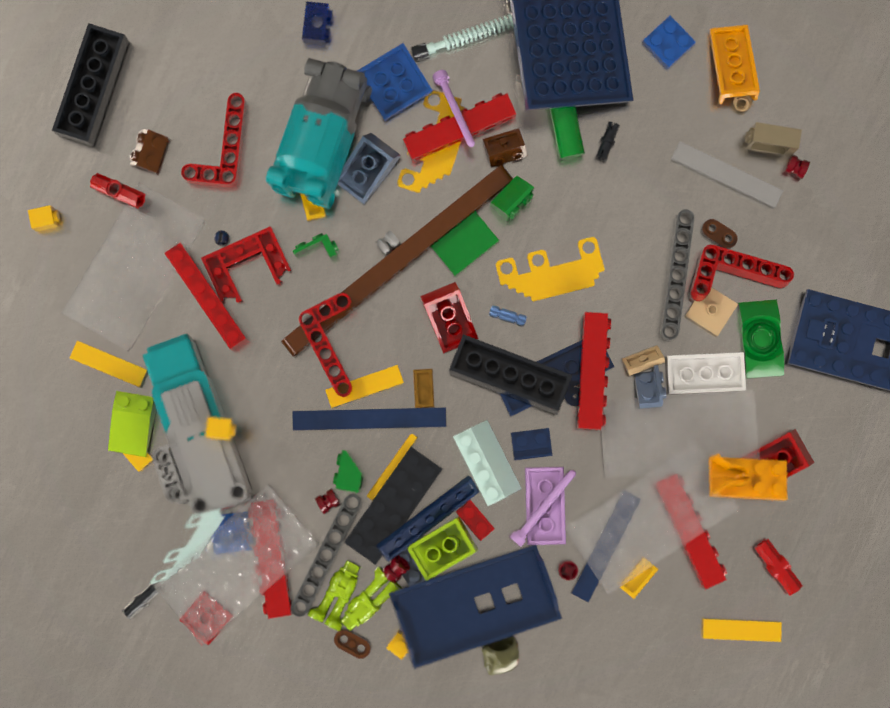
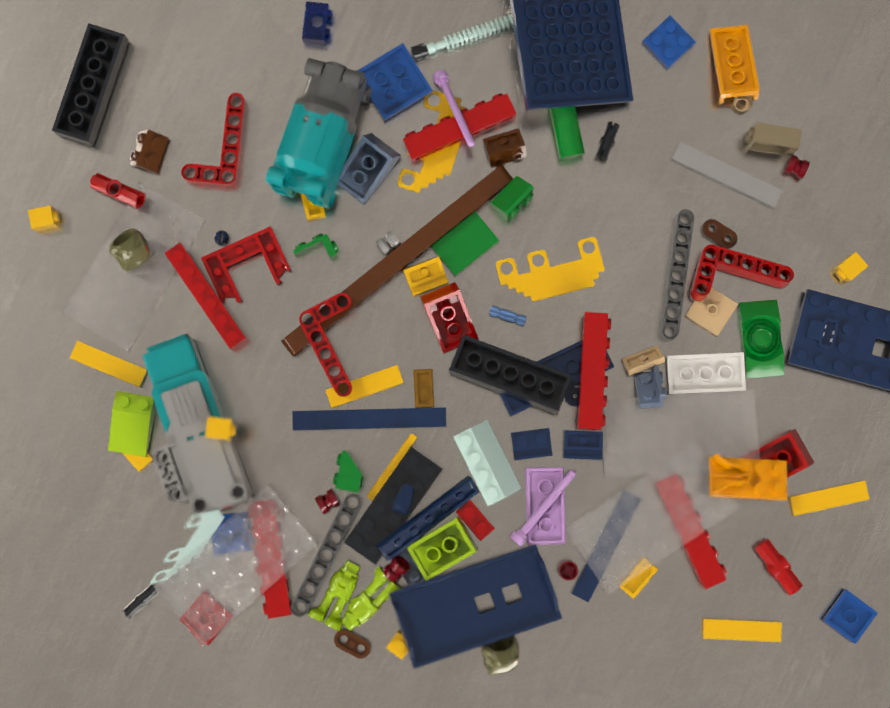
(130, 249): none -> olive piece
(403, 499): none -> dark blue cone
(425, 275): none -> yellow plate
(583, 445): none -> dark blue plate
(829, 498): none -> yellow tile
(850, 267): none -> yellow brick
(850, 616): none -> blue plate

